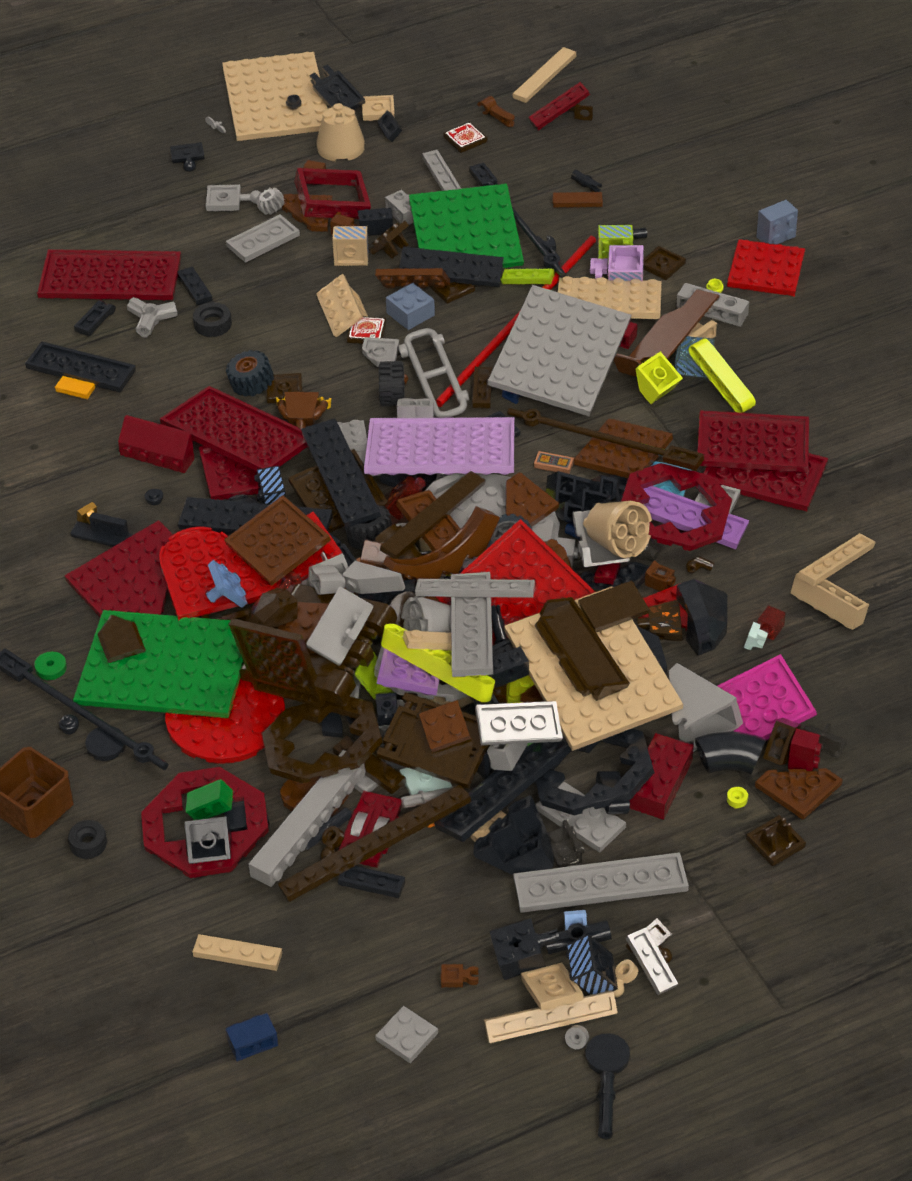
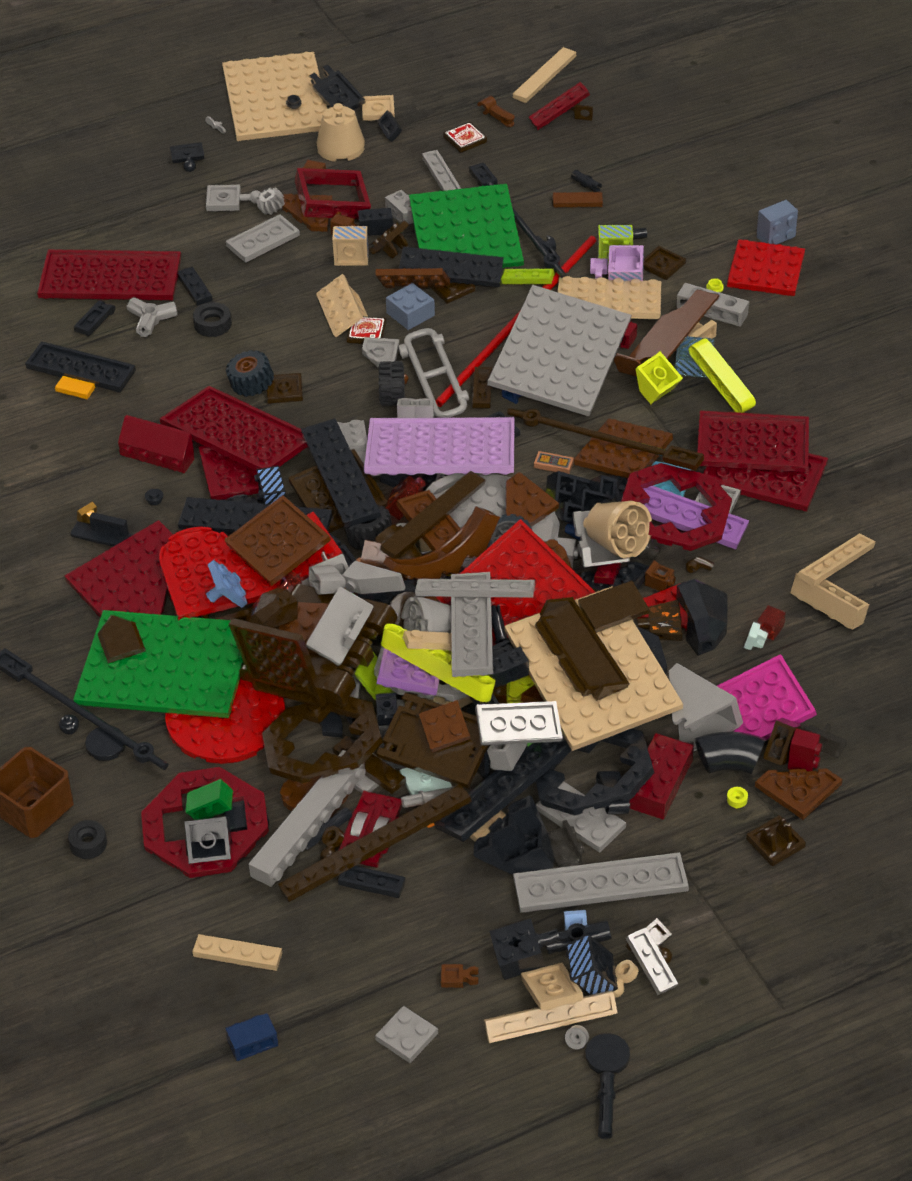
(45, 670): green piece -> none
(302, 408): reddish brown torso -> none

